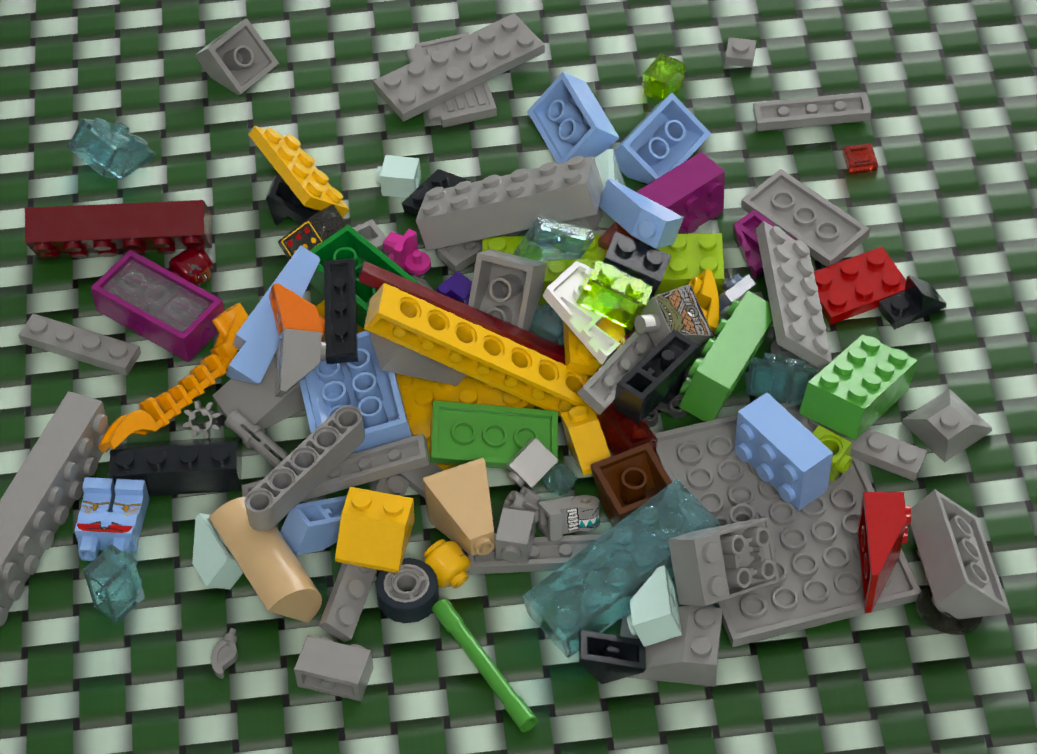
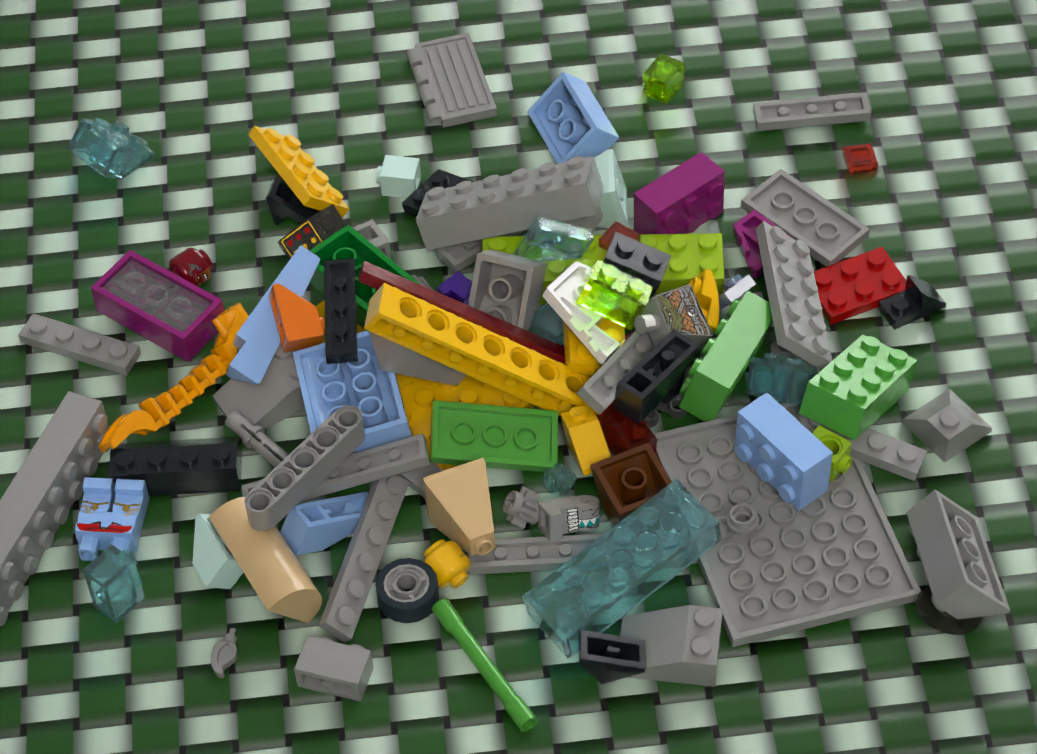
(118, 228): dark red brick -> none
(204, 411): light grey gear -> none
(237, 58): light grey slope -> none
(297, 357): light grey slope -> none
(374, 529): yellow slope -> none
(405, 252): dark pink hips -> none
(458, 67): light grey plate -> none
(515, 535): light grey brick -> none
(530, 463): light grey brick -> none
(640, 215): light blue slope -> none
(655, 609): light aqua slope -> none
(660, 141): light blue slope -> none
(723, 561): light grey slope -> none
(740, 52): light grey plate -> none
(880, 538): red slope -> none

